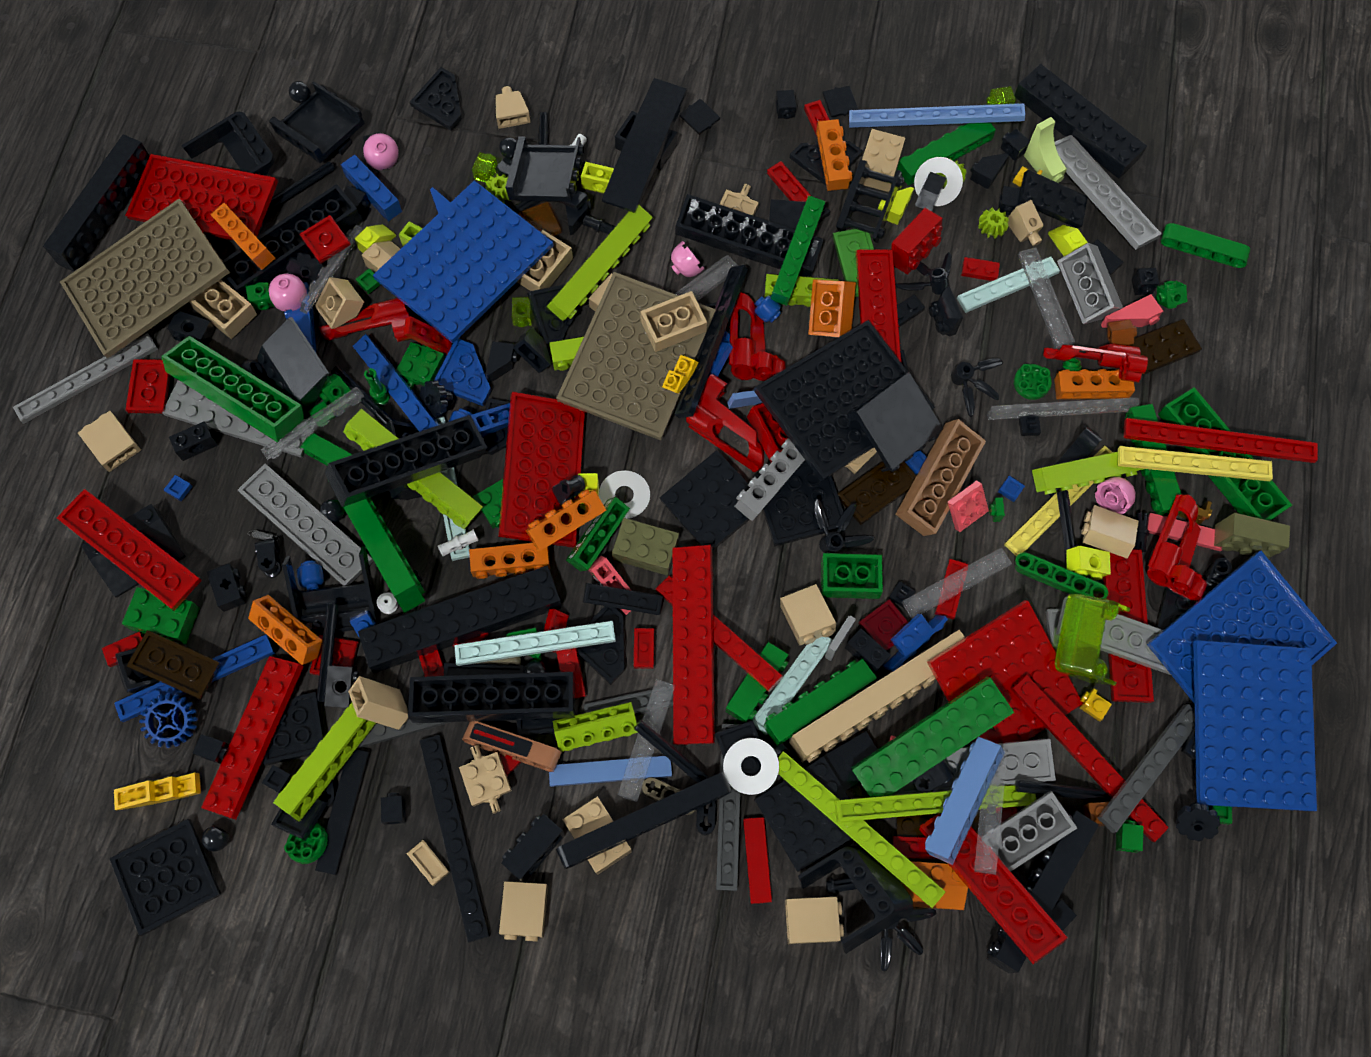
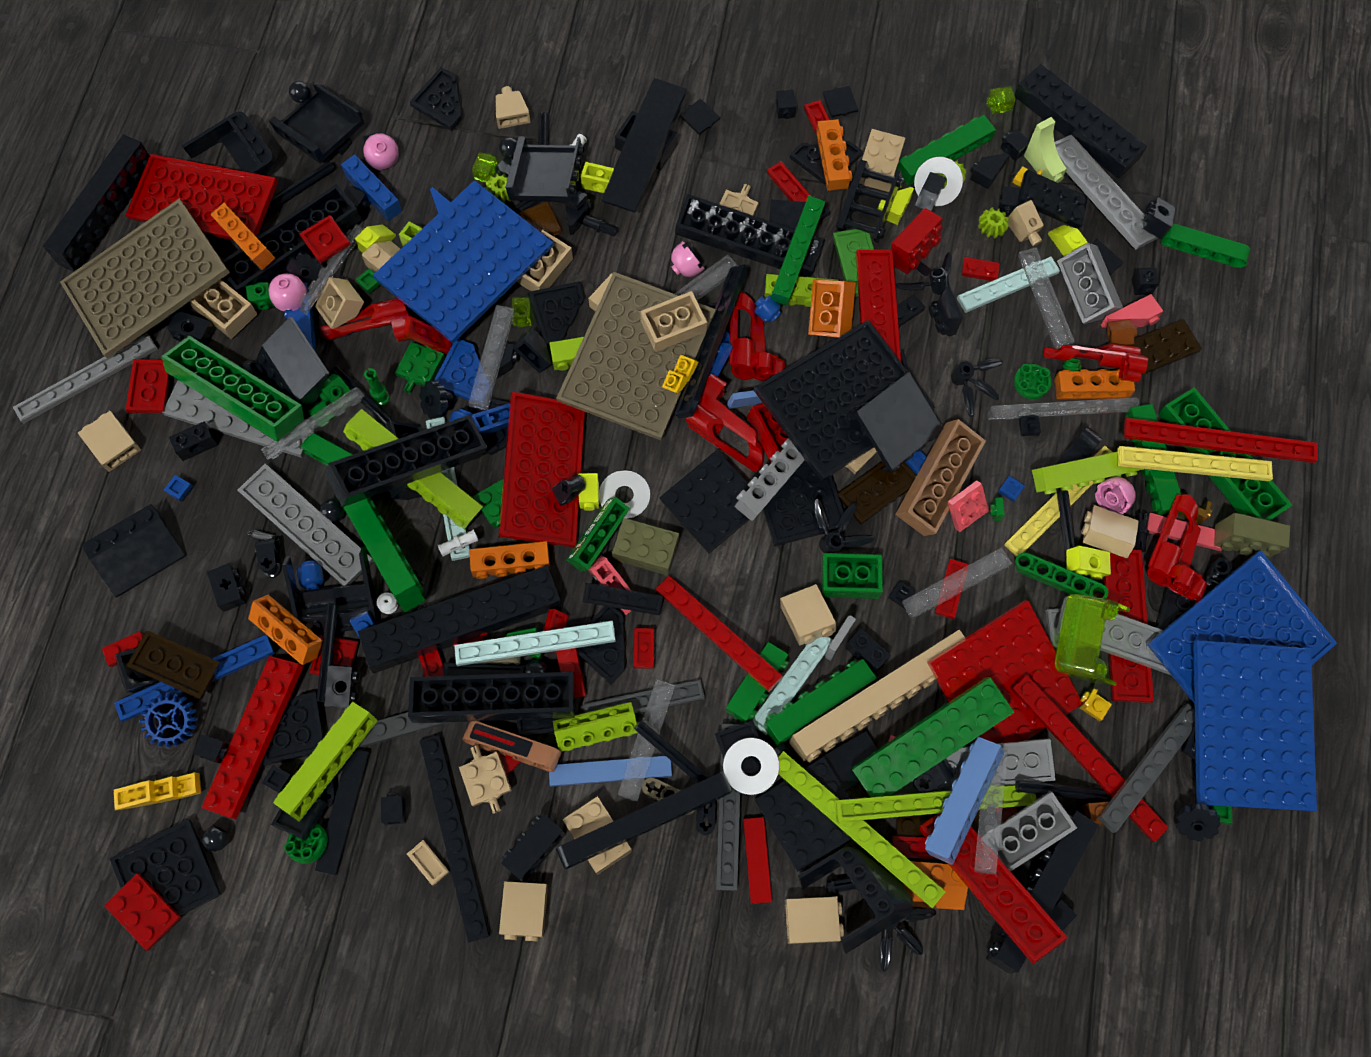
(129, 549): red plate -> none
(142, 912): none -> red plate
(151, 614): green brick -> none
(378, 703): tan brick -> none
(395, 384): blue plate -> none
(491, 357): none -> clear plate
(593, 508): orange brick -> none
(599, 262): lime brick -> none
(693, 646): red plate -> none
(883, 624): dark red plate -> none
(911, 637): blue bracket -> none
(937, 115): medium blue plate -> none
(1129, 837): green brick -> none
(1158, 217): none -> black brick
(1171, 294): green brick -> none

